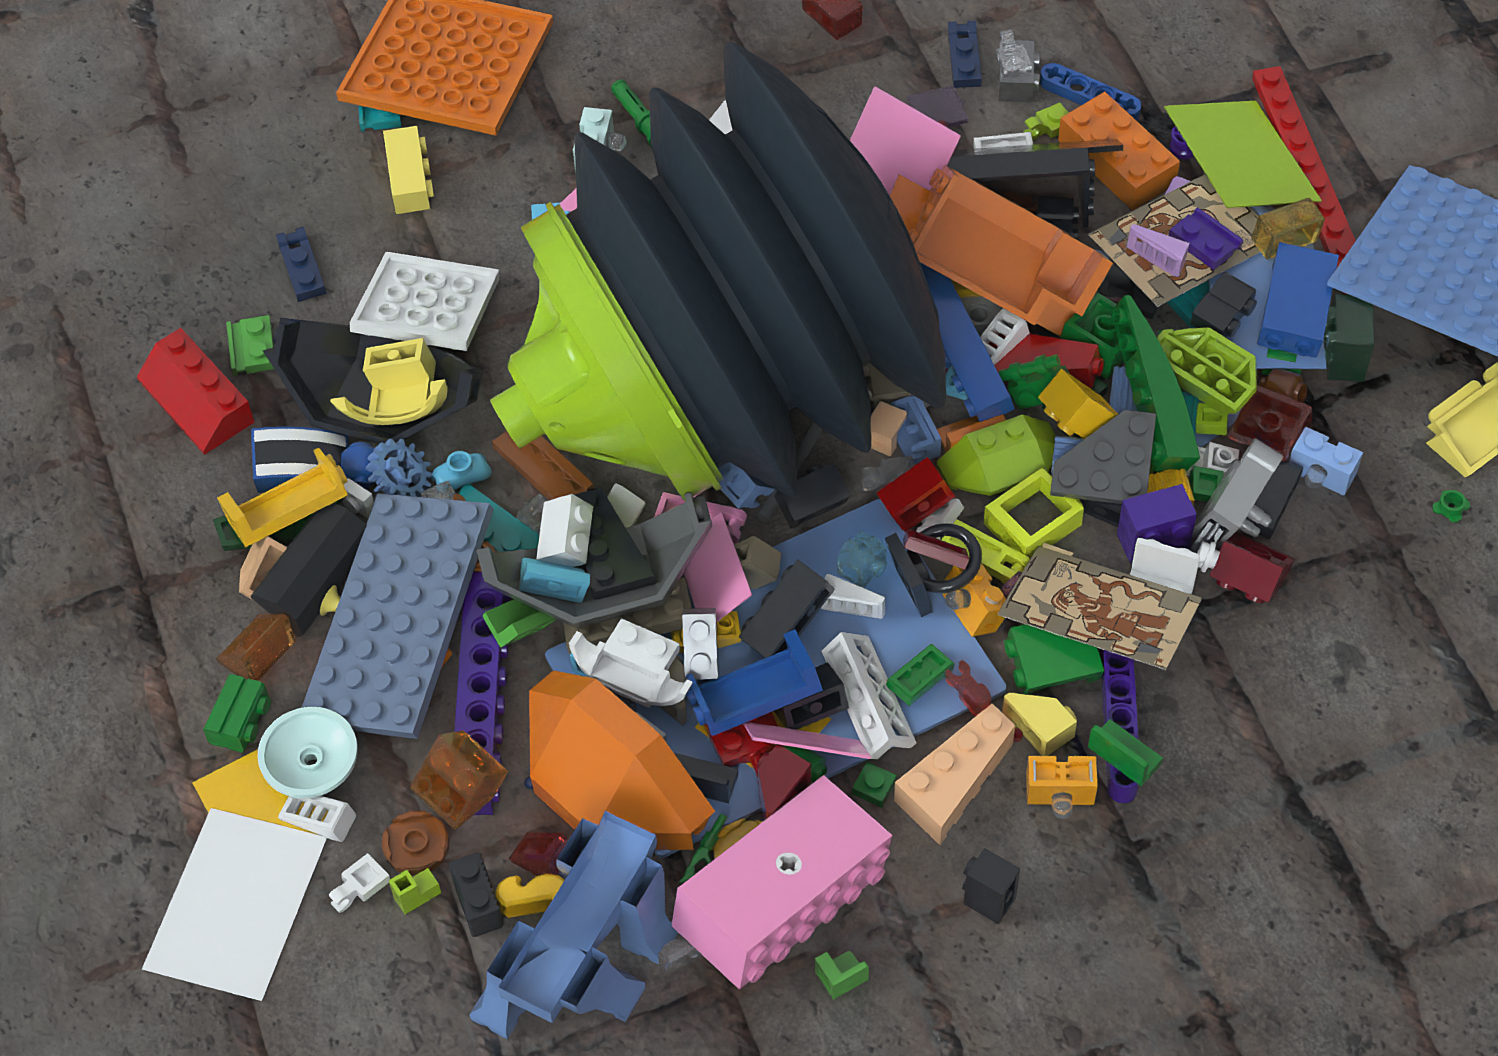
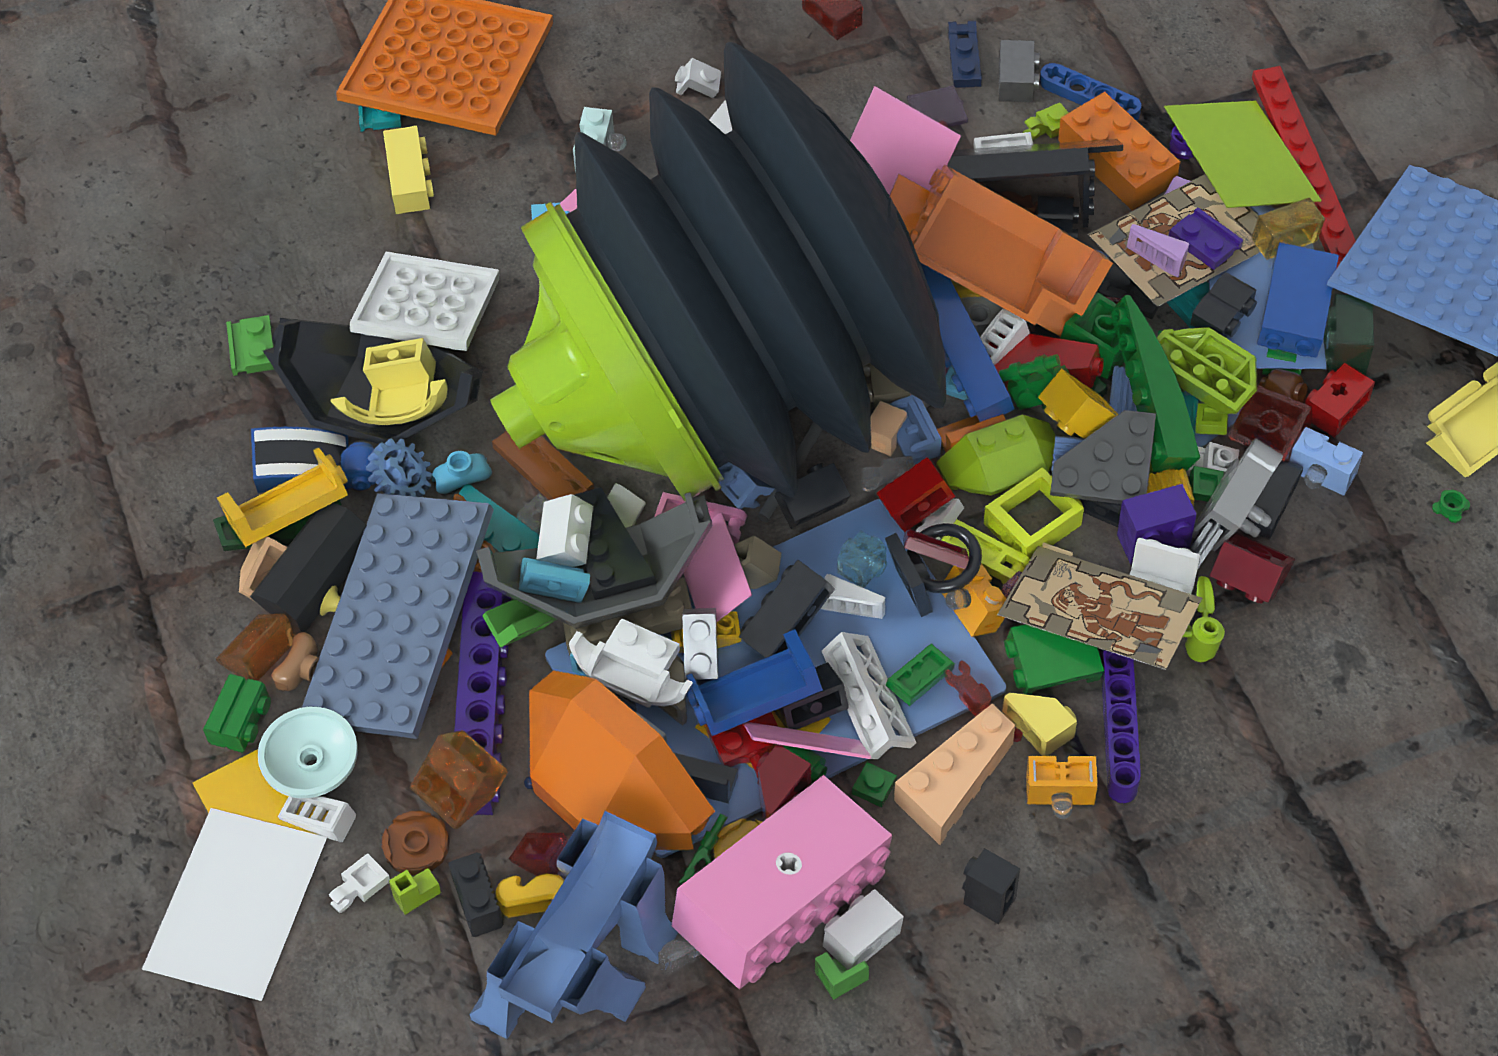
(194, 392): red slope -> none
(298, 664): none -> medium nougat piece
(301, 265): dark blue plate -> none
(358, 499): white plate -> none
(440, 491): clear slope -> none
(633, 106): green pin -> none
(698, 77): none -> white bracket
(862, 929): none -> white brick
(1011, 57): clear plate -> none
(1124, 752): green panel -> none
(1206, 632): none -> lime plant
(1208, 556): white plate -> none
(1339, 399): none -> red brick

